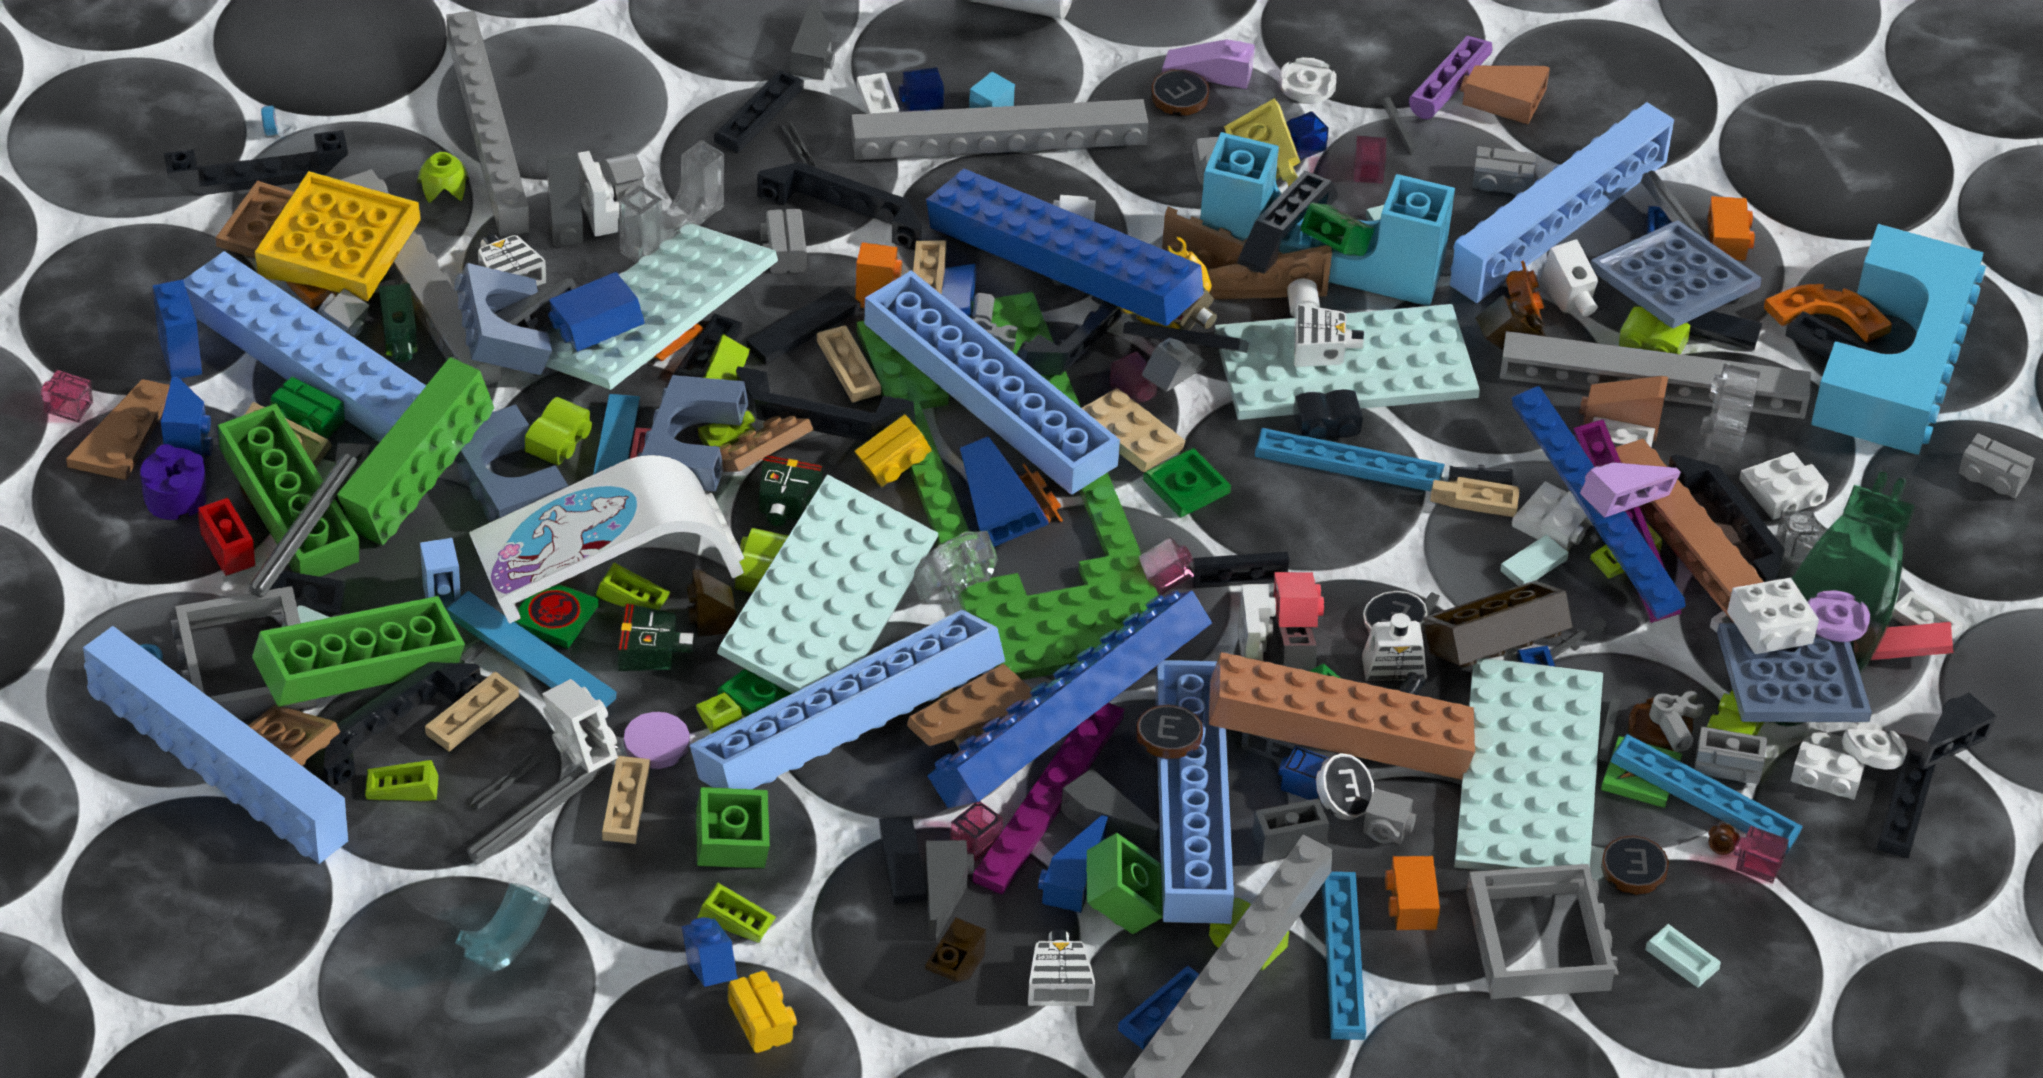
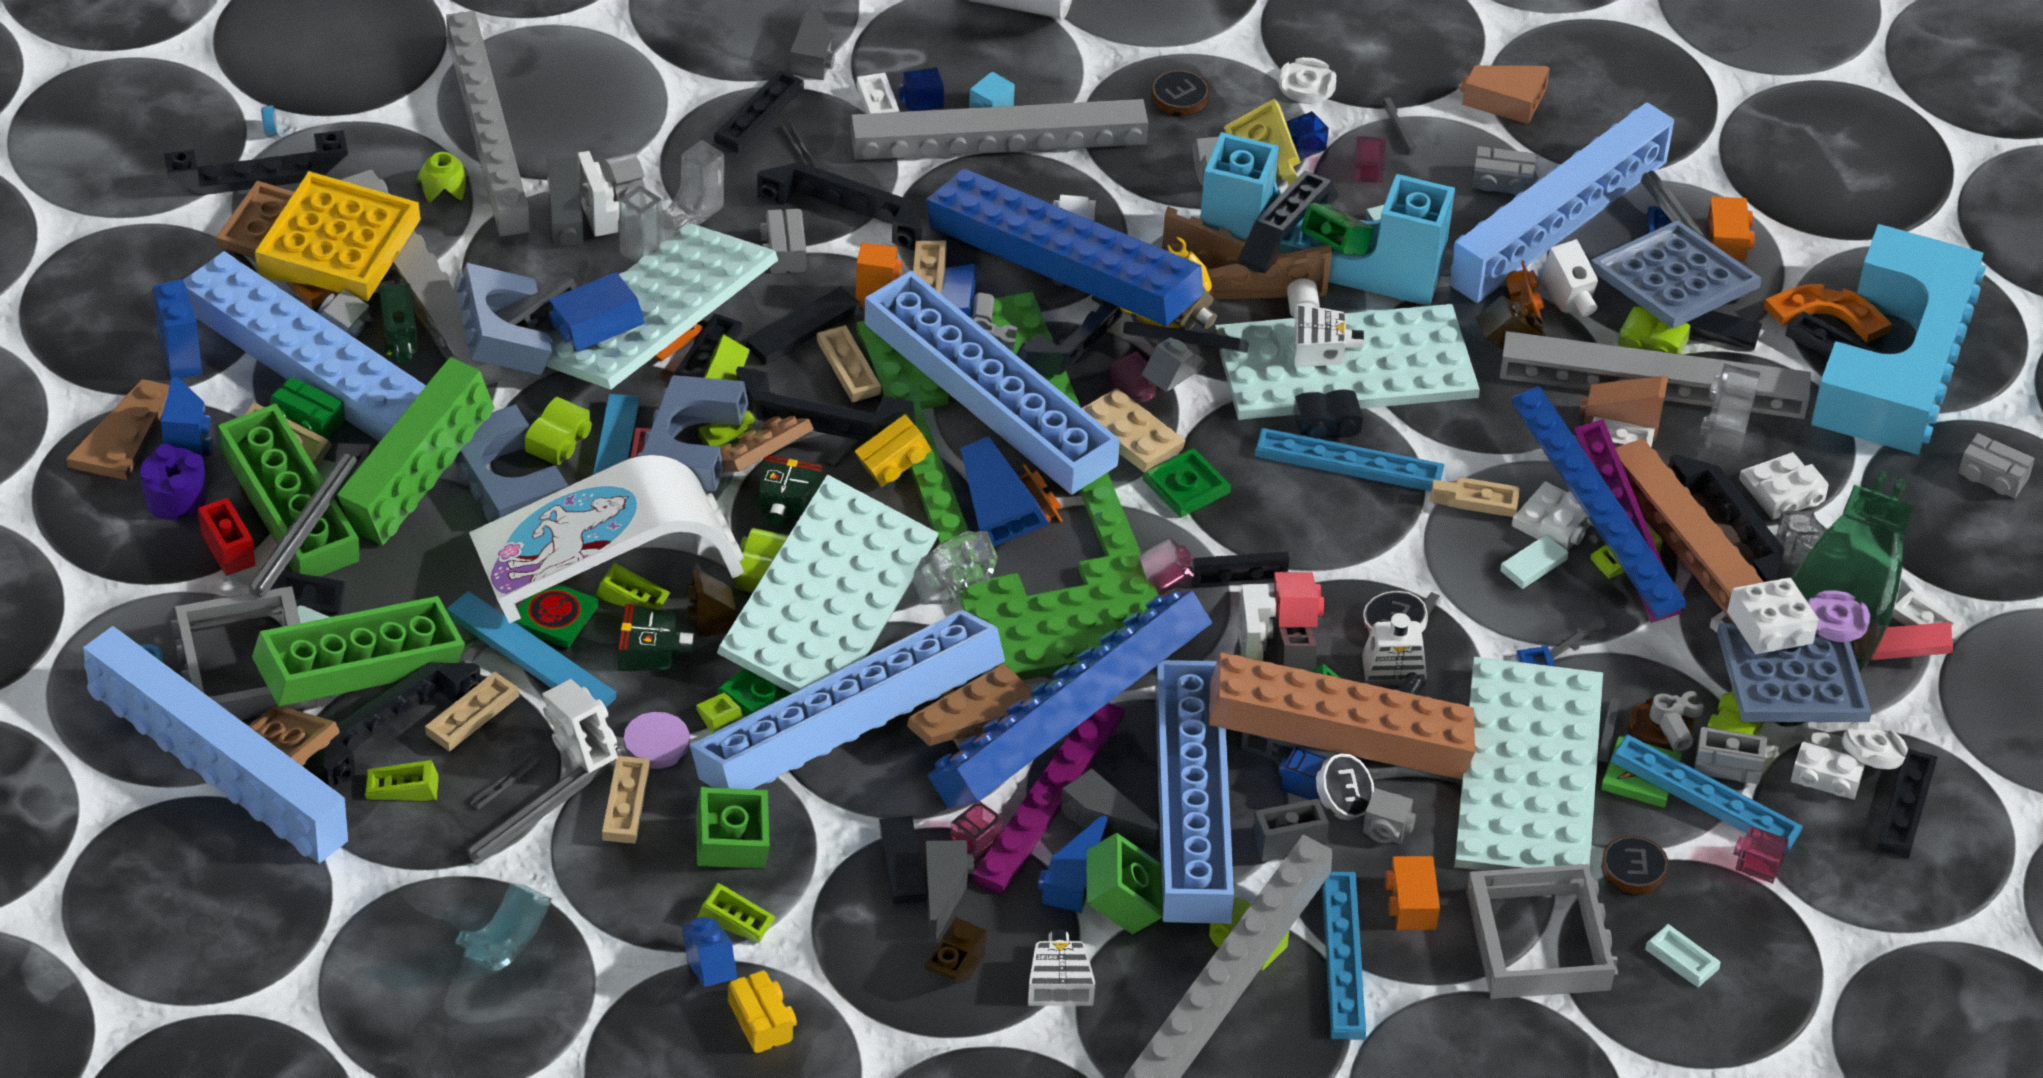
(67, 396): clear pink brick -> none
(440, 570): light blue brick -> none
(512, 256): white torso -> none
(1149, 1016): blue tile -> none
(1169, 731): tile -> none
(1217, 62): lavender slope -> none
(1448, 76): medium lavender brick -> none
(1498, 623): brick -> none
(1501, 476): black pin -> none
(1626, 486): lavender slope -> none
(1718, 843): reddish brown plate -> none
(1960, 726): black slope -> none

